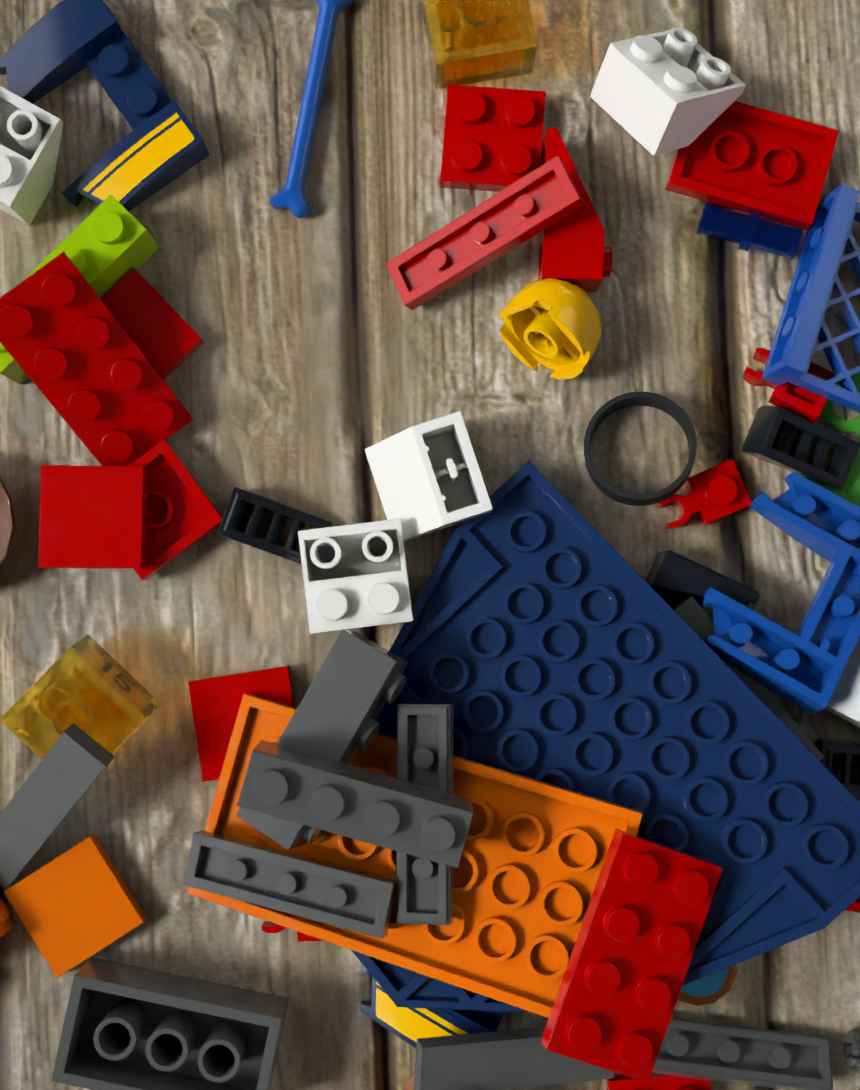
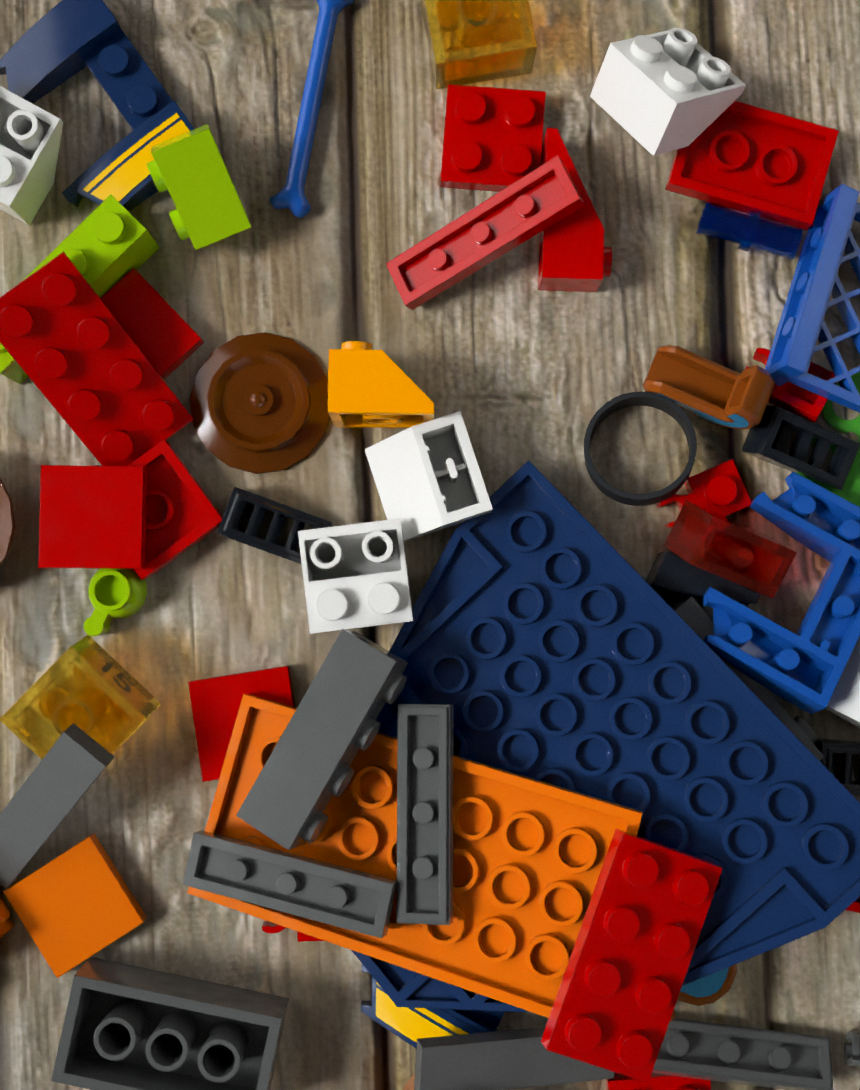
(113, 595): none -> lime piece
(199, 187): none -> lime brick
(260, 403): none -> reddish brown piece
(356, 803): dark grey brick -> none
(372, 390): none -> light orange slope
(552, 325): yellow cylinder -> none
(710, 388): none -> dark orange animal
(729, 549): none -> clear red brick

